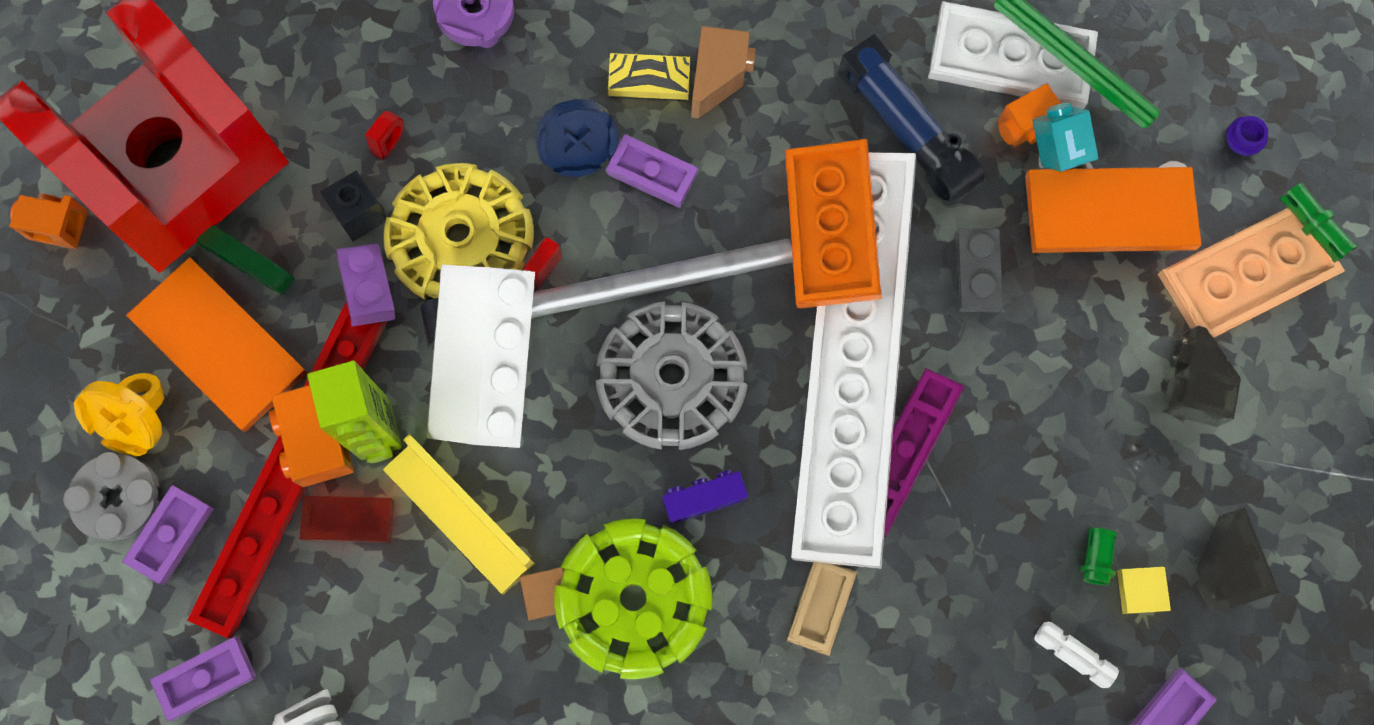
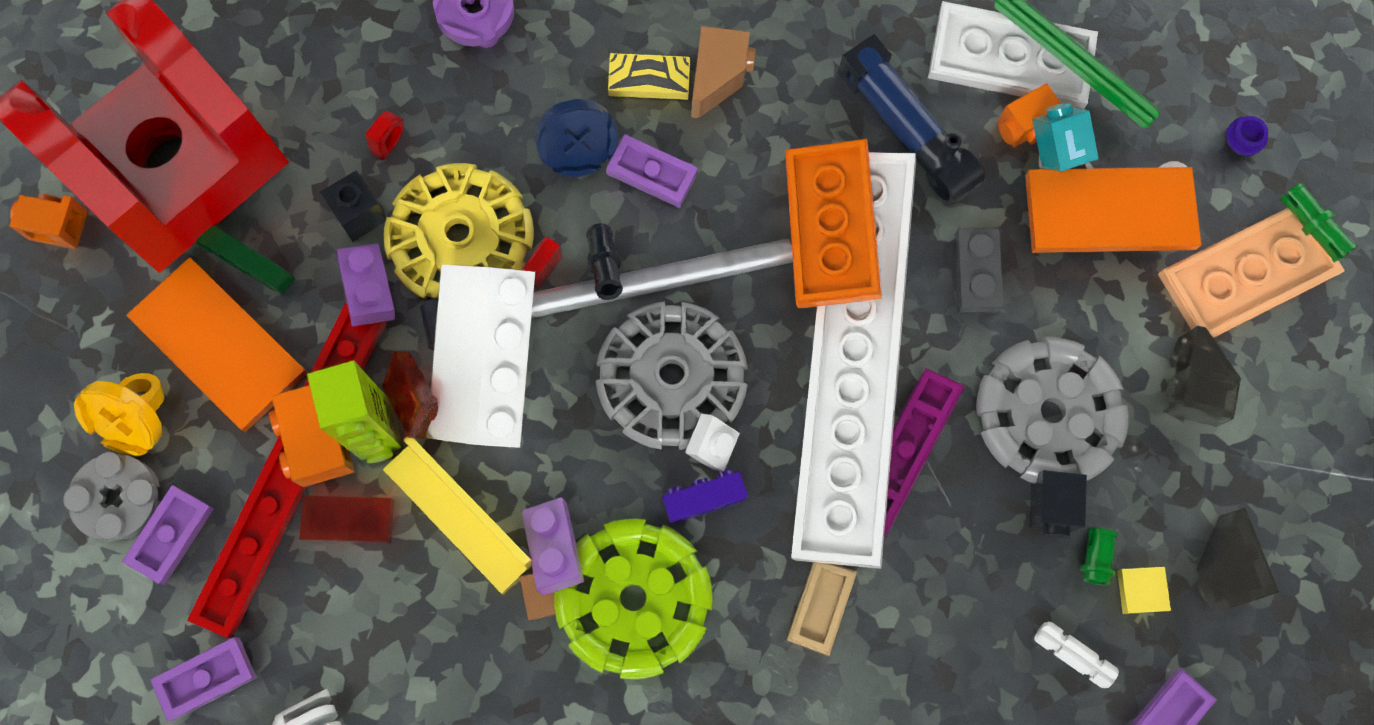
(410, 395): none -> clear red plate
(552, 546): none -> medium lavender plate
(604, 261): none -> black pin
(712, 442): none -> white plate
(1058, 503): none -> black brick
(1068, 392): none -> light grey plate

